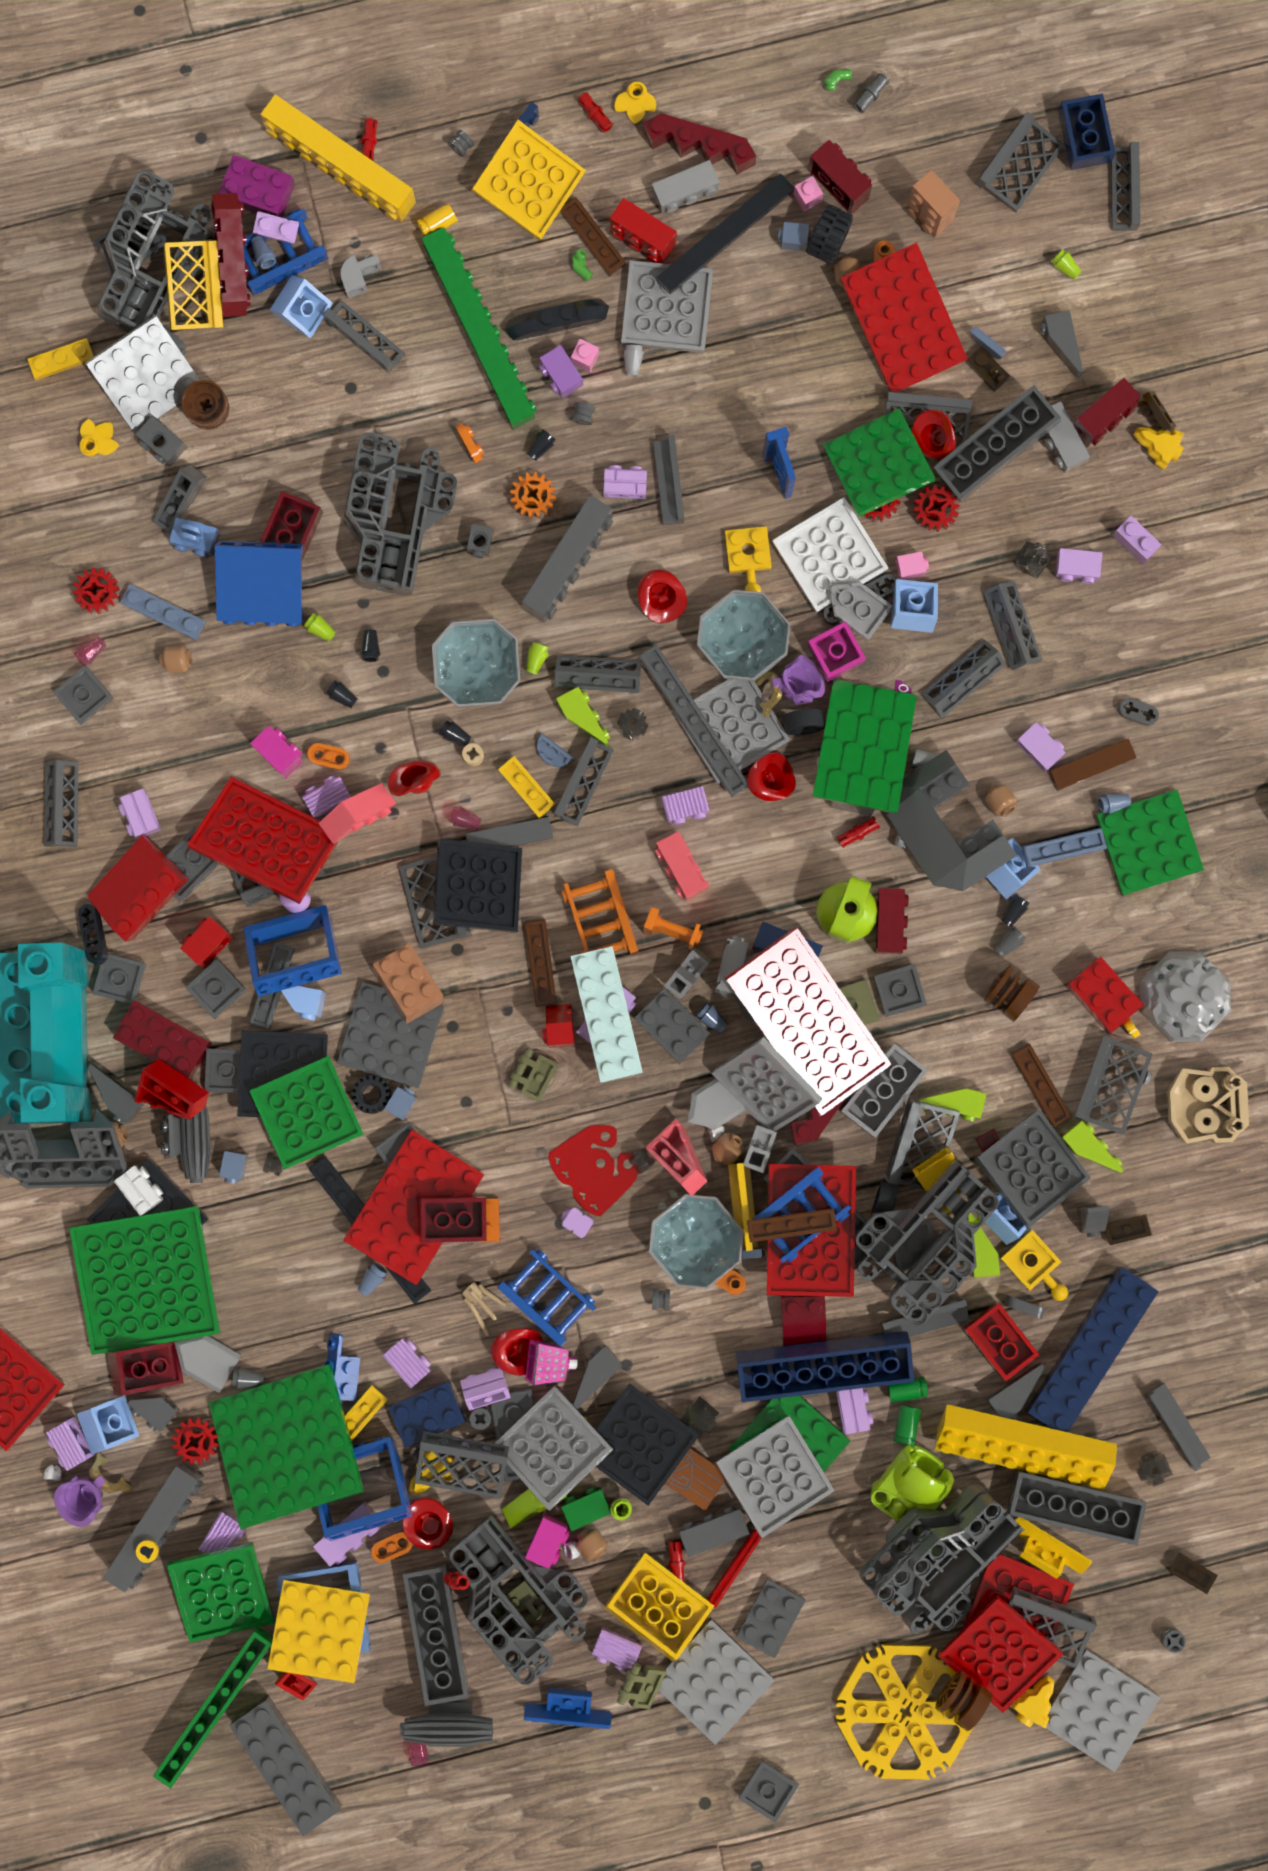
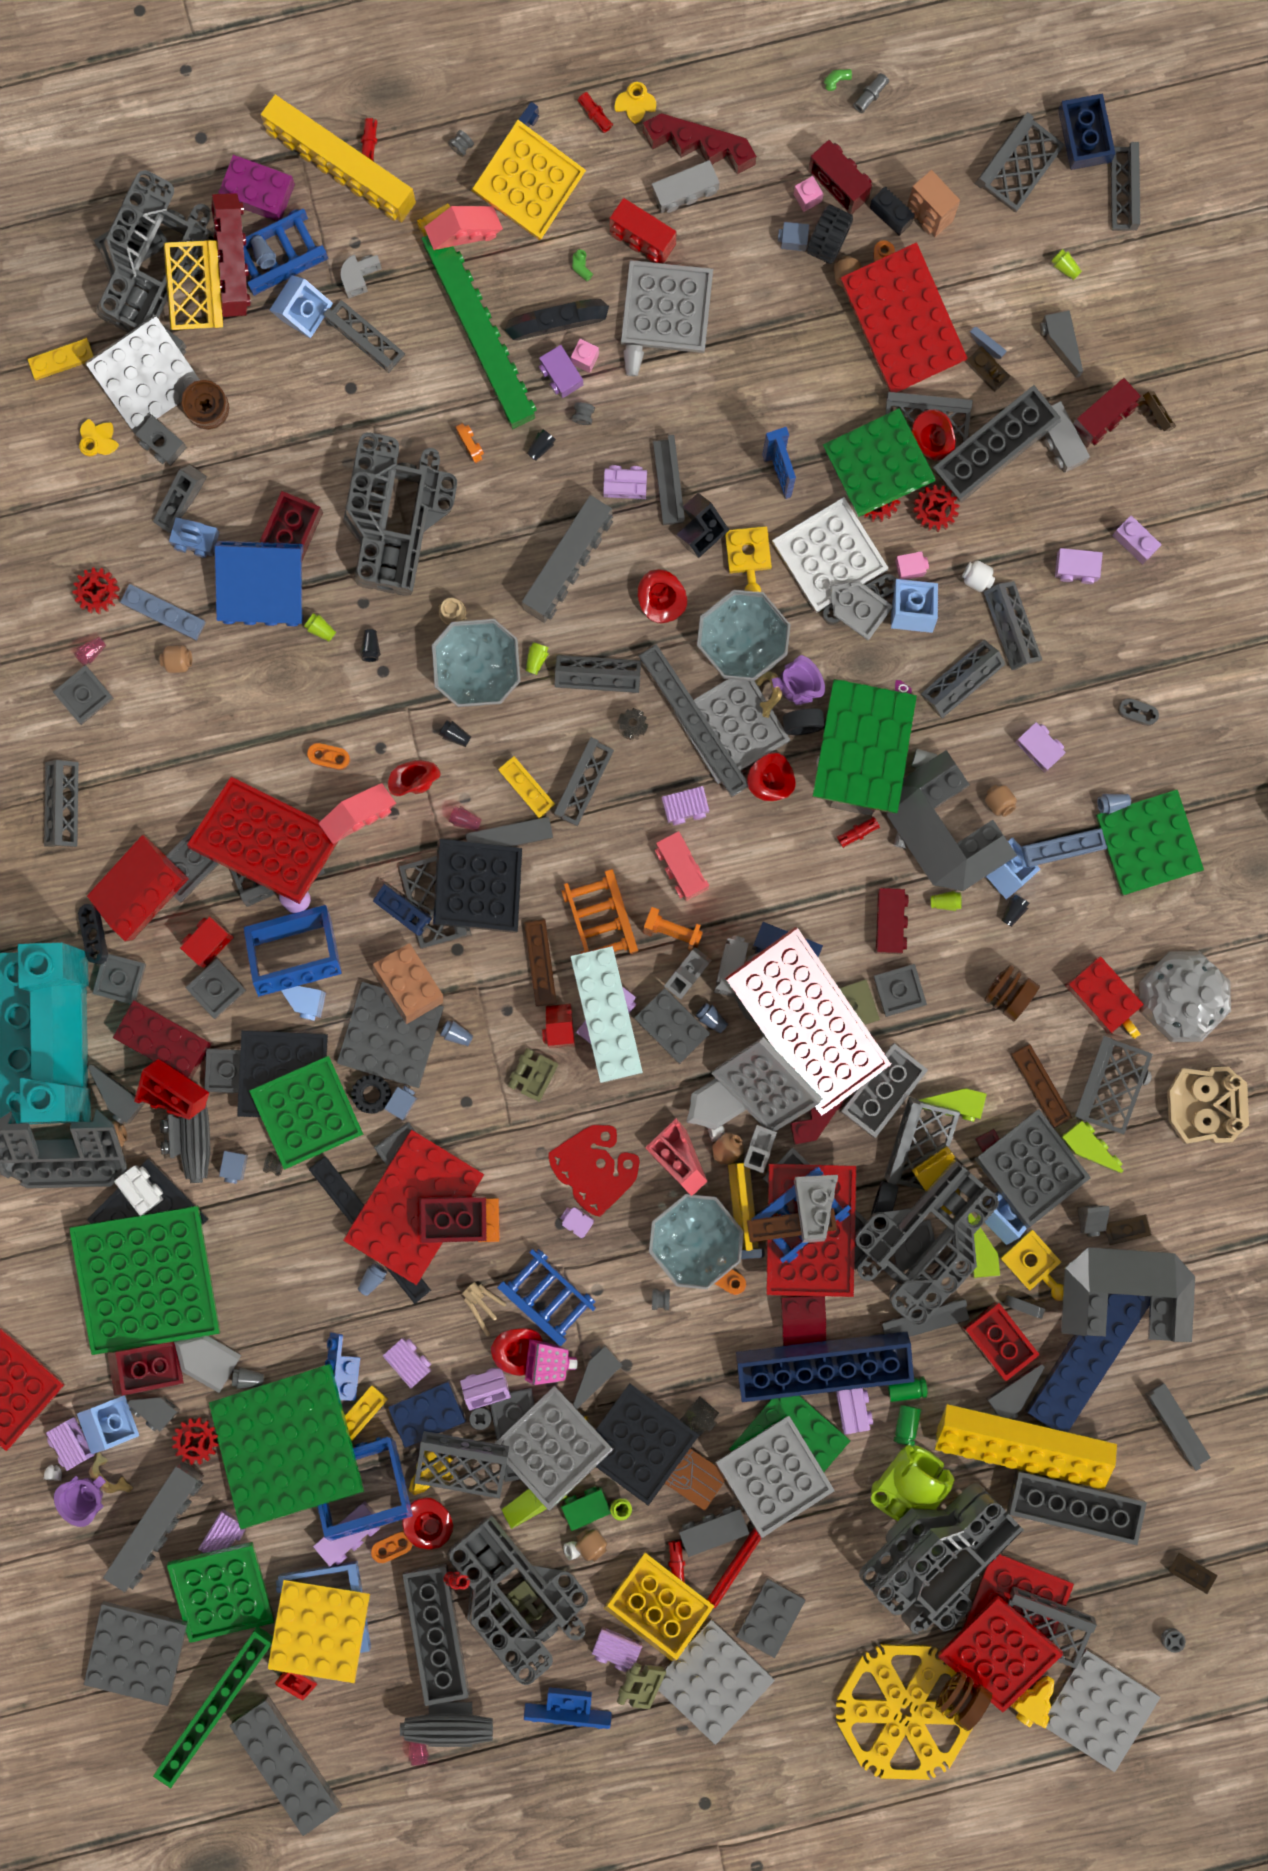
(135, 1653): none -> dark grey plate
(139, 814): lavender brick -> none
(147, 1551): yellow tile -> none
(266, 1005): dark grey tile -> none
(275, 227): lavender brick -> none
(277, 752): dark pink brick -> none
(326, 797): lavender brick -> none
(341, 694): black cone -> none
(401, 909): none -> dark blue plate
(452, 611): none -> tan piece
(455, 1033): none -> sand blue cone
(463, 226): none -> coral wedge
(473, 758): tan wheel -> none
(476, 532): dark grey brick -> none
(539, 490): orange gear -> none
(546, 1541): dark pink brick -> none
(552, 753): sand blue tile -> none
(577, 712): lime slope -> none
(592, 236): reddish brown tile -> none
(641, 1160): clear smoke wheel -> none
(704, 528): none -> black brick
(725, 233): black tile -> none
(768, 1791): dark grey plate -> none
(814, 1205): none -> light grey wing
(836, 651): dark pink brick -> none
(836, 921): lime piece -> none
(892, 211): none -> black brick
(947, 901): none -> lime cone
(978, 576): none -> white head
(1010, 941): dark grey cone -> none
(1032, 559): clear smoke brick -> none
(1048, 1552): yellow bracket -> none
(1093, 764): reddish brown tile -> none
(1128, 1273): none -> dark grey slope
(1160, 445): yellow rock -> none
(1161, 1469): clear smoke brick -> none

